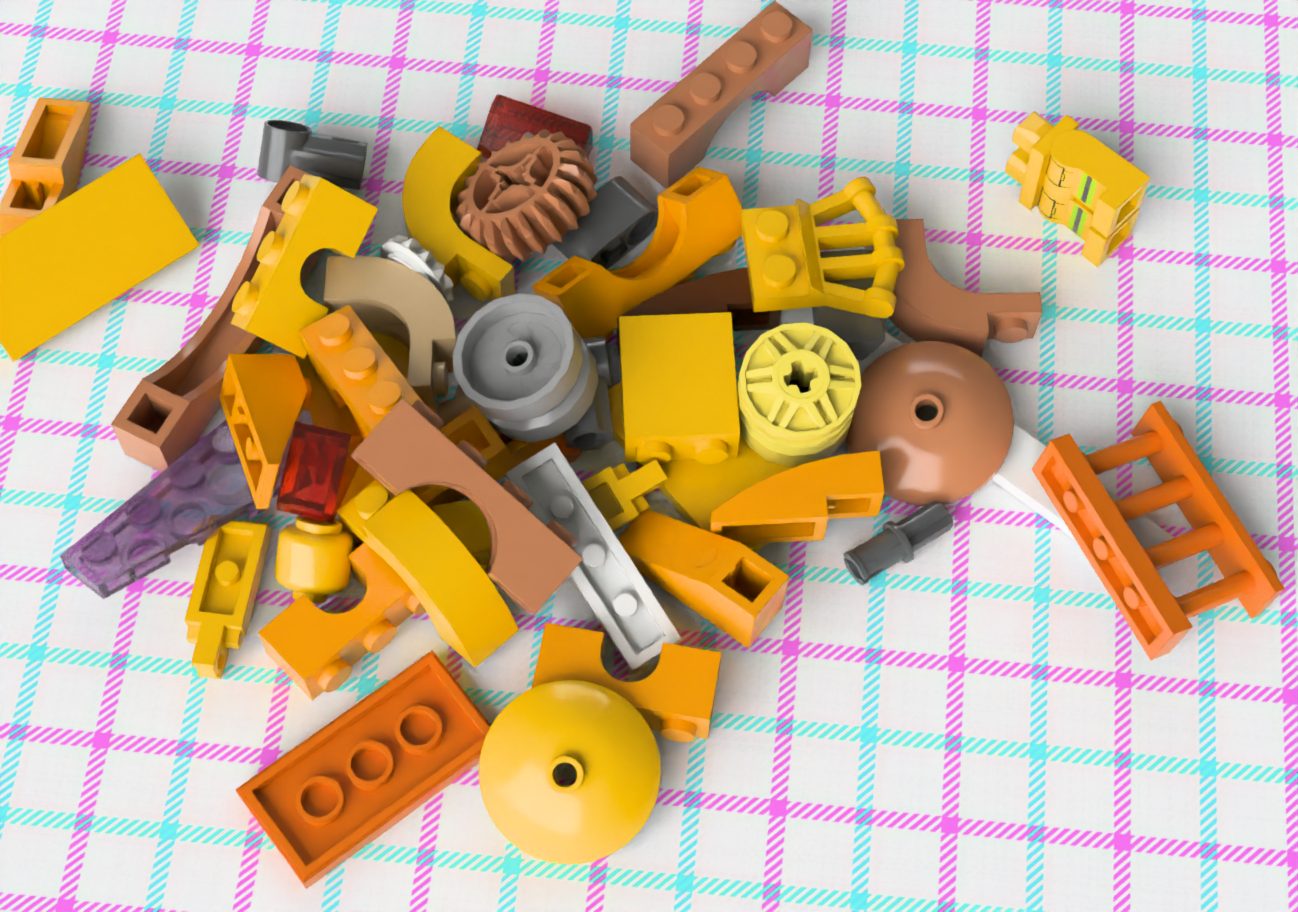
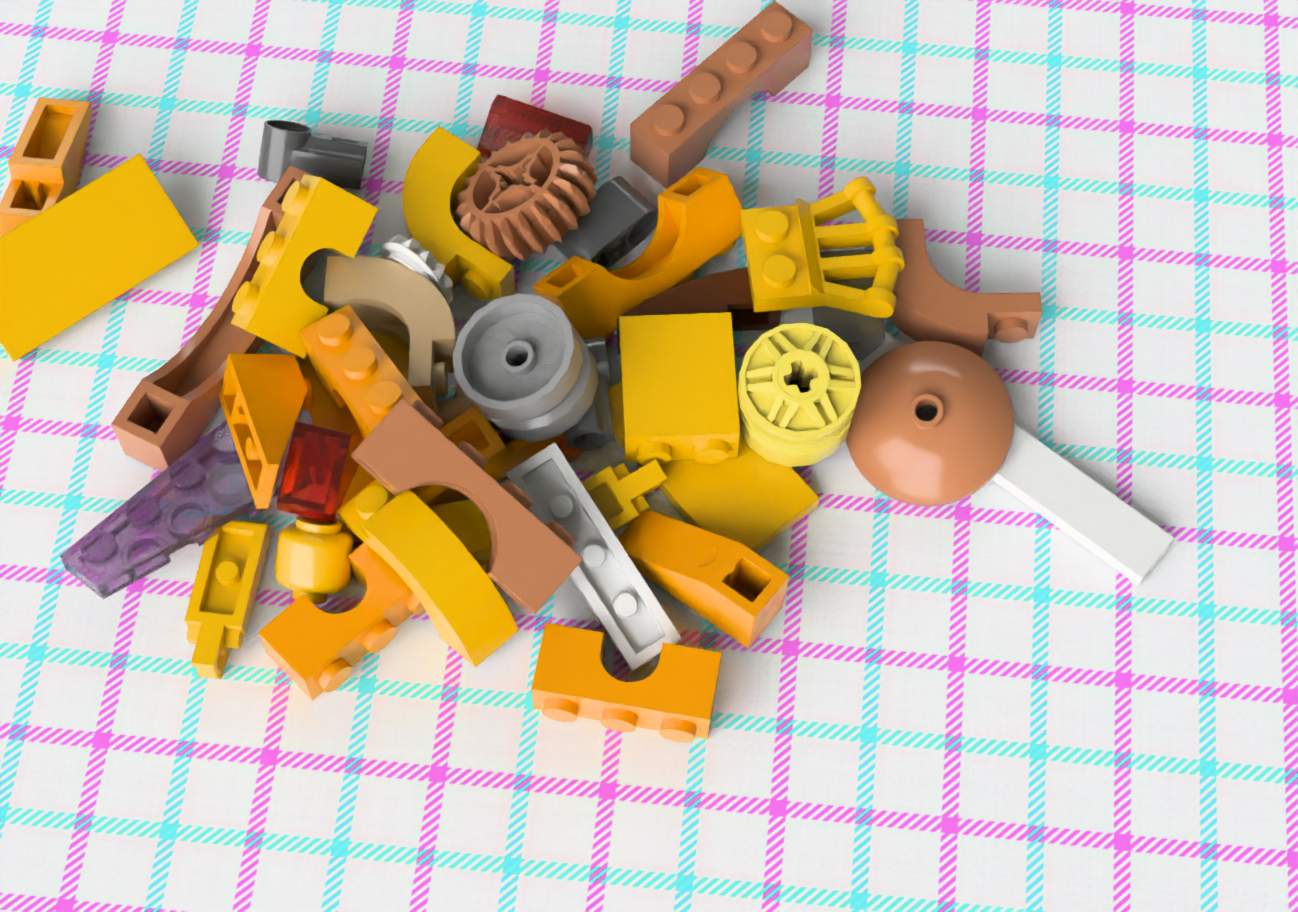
(367, 769): orange tile -> none
(613, 762): yellow dish -> none
(802, 499): light orange slope -> none
(898, 542): dark grey axle -> none
(1077, 183): yellow hips -> none
(1117, 556): orange fence -> none

